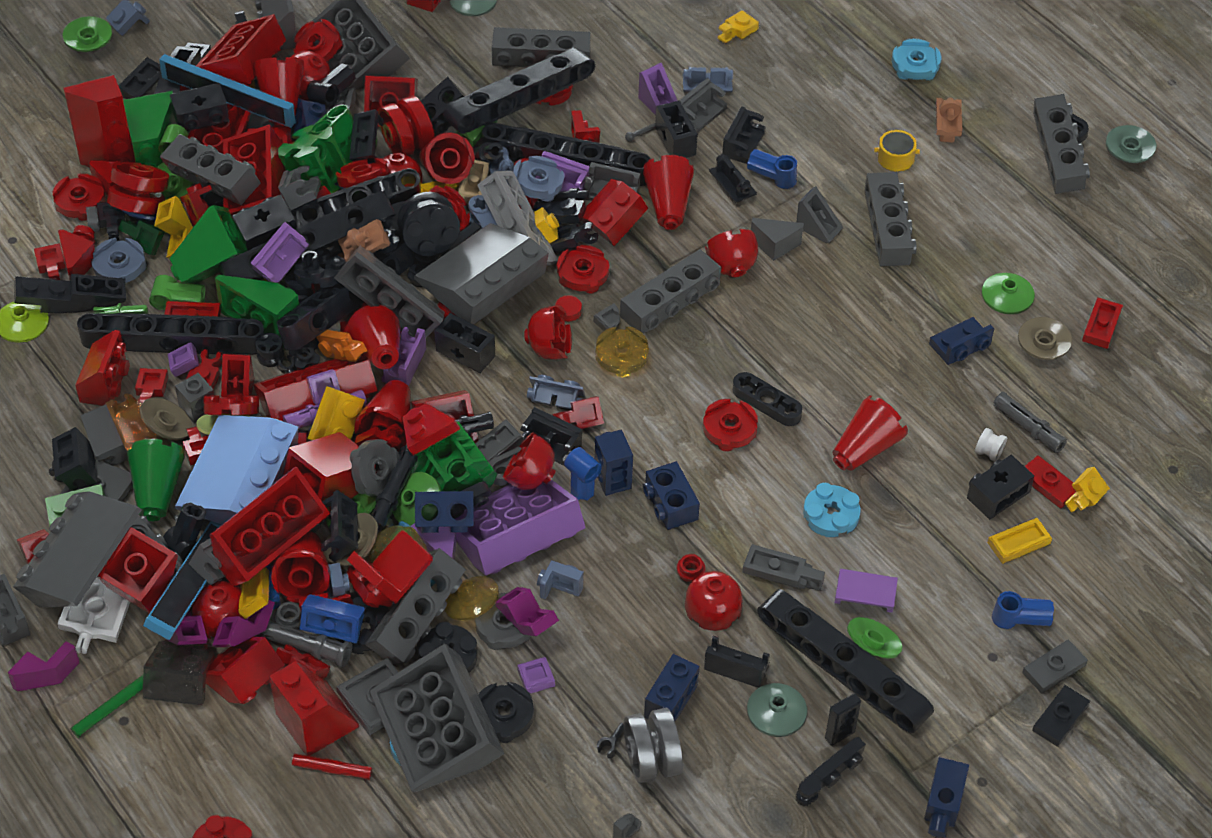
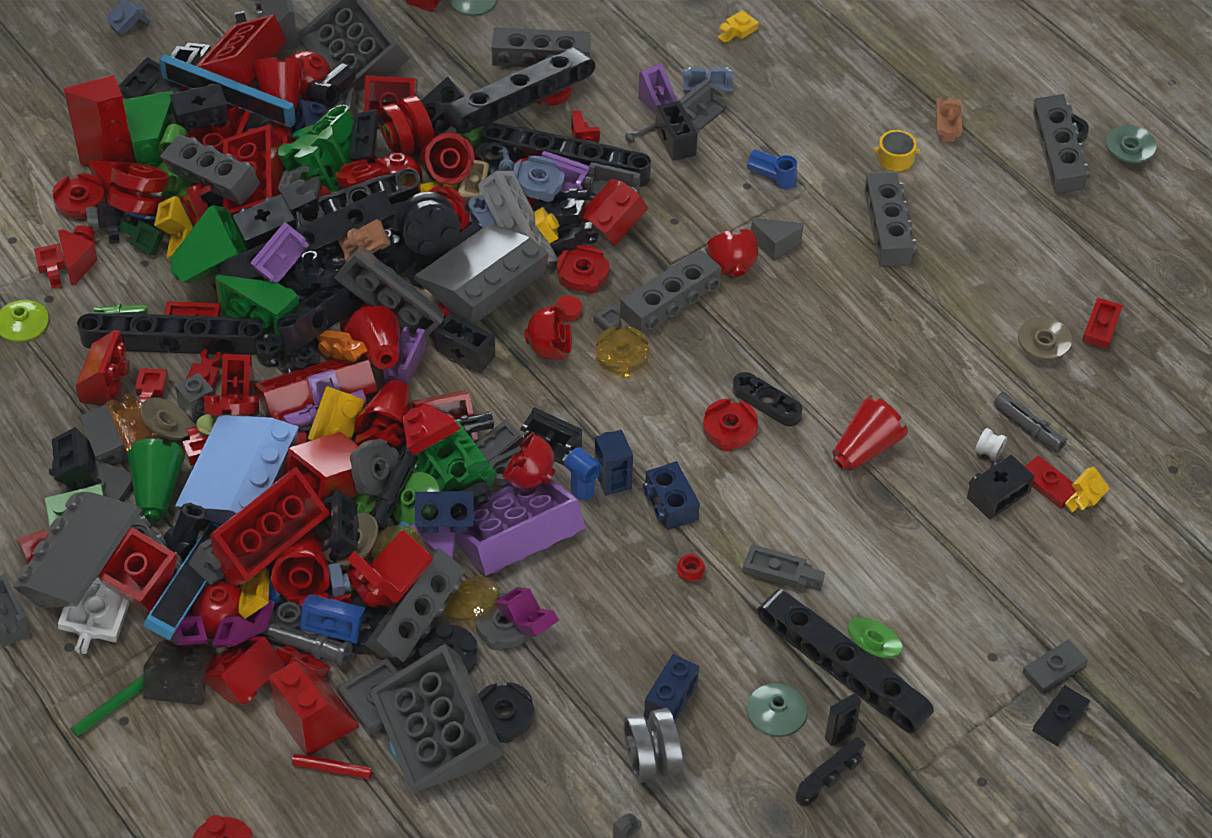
(33, 672): magenta slope -> none
(71, 296): black slope -> none
(87, 34): bright green dish -> none
(111, 249): sand blue plate -> none
(168, 289): bright green piece -> none
(183, 359): medium lavender tile -> none
(321, 31): red plate -> none
(536, 675): medium lavender tile -> none
(546, 388): sand blue hinge -> none
(562, 577): sand blue bracket -> none
(584, 413): plate -> none
(611, 741): black hand -> none
(669, 188): red cone -> none
(714, 600): red cylinder -> none
(731, 179): black hinge -> none
(735, 664): black hinge -> none
(743, 135): black hinge -> none
(817, 216): dark grey slope -> none
(836, 497): medium azure plate -> none
(866, 589): medium lavender hinge -> none
(908, 68): medium azure plate -> none
(945, 796): dark blue torso -> none
(961, 340): dark blue bracket -> none
(1008, 293): bright green dish -> none
(1013, 610): blue piece -> none
(1019, 540): yellow tile -> none

